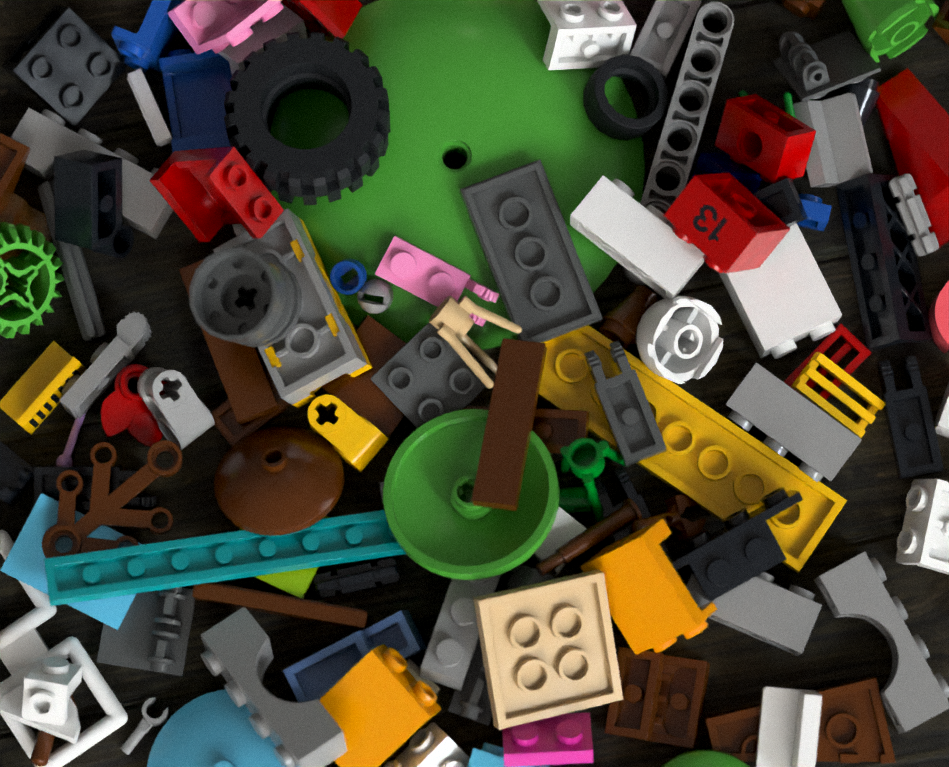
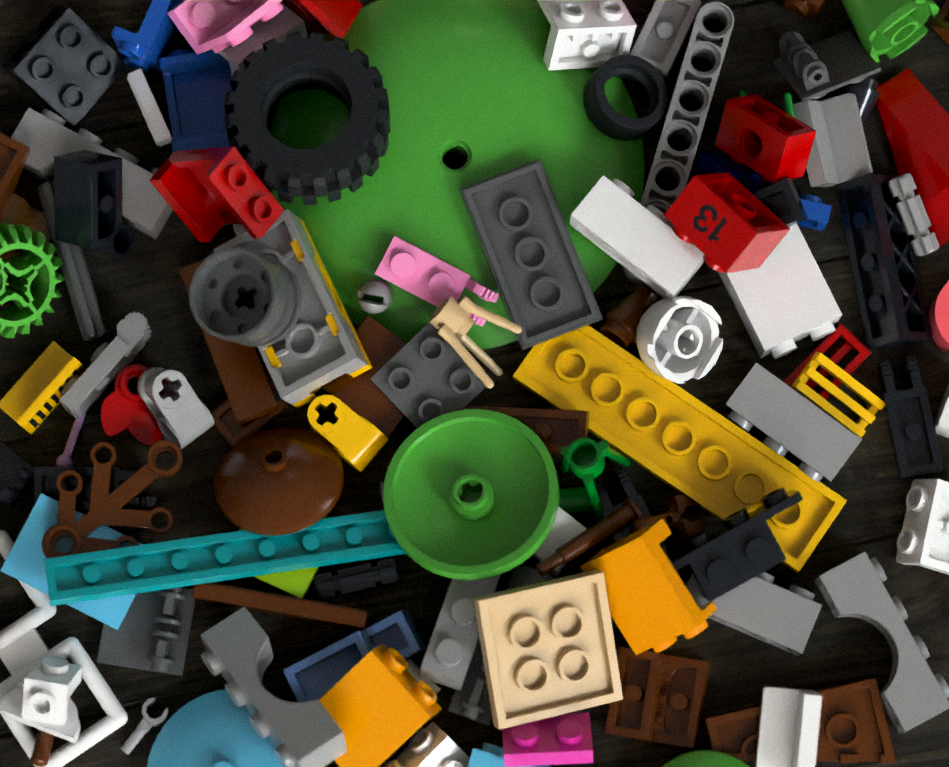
(355, 283): blue hinge -> none
(509, 424): reddish brown tile -> none
(626, 408): dark grey hinge -> none

